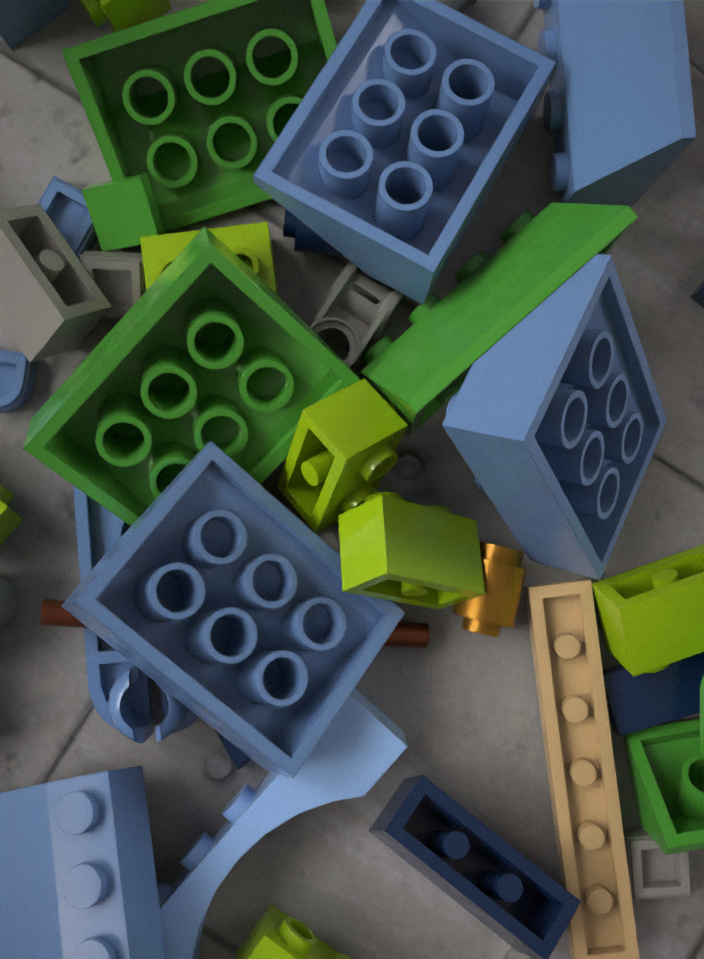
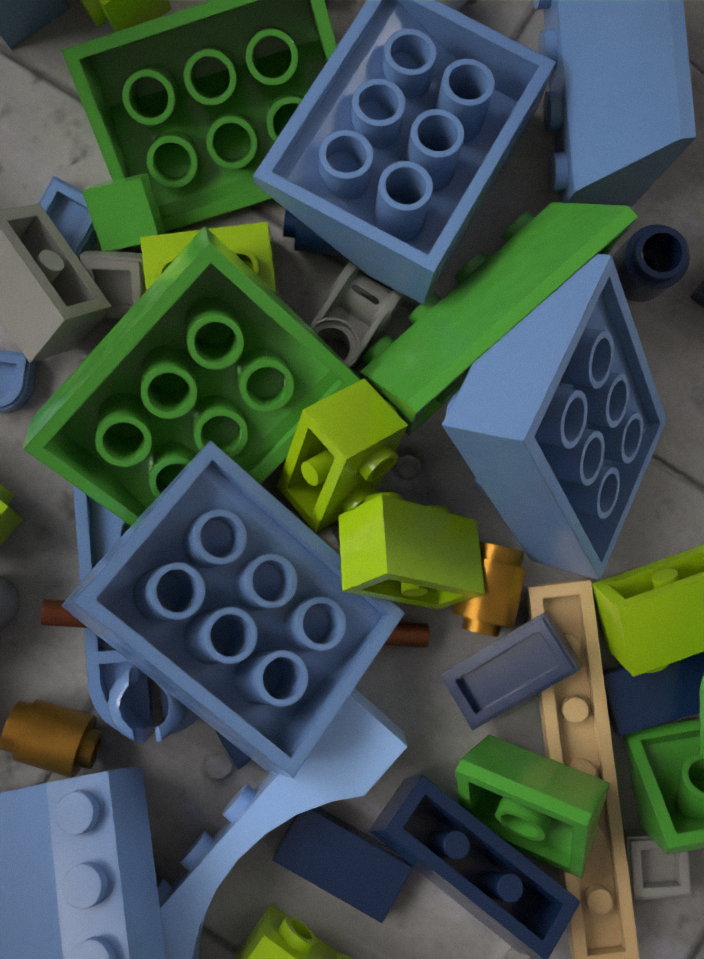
(51, 737): none -> pearl gold brick
(343, 862): none -> dark blue tile
(511, 670): none -> dark blue tile
(533, 802): none -> bright green slope
(651, 262): none -> dark blue brick

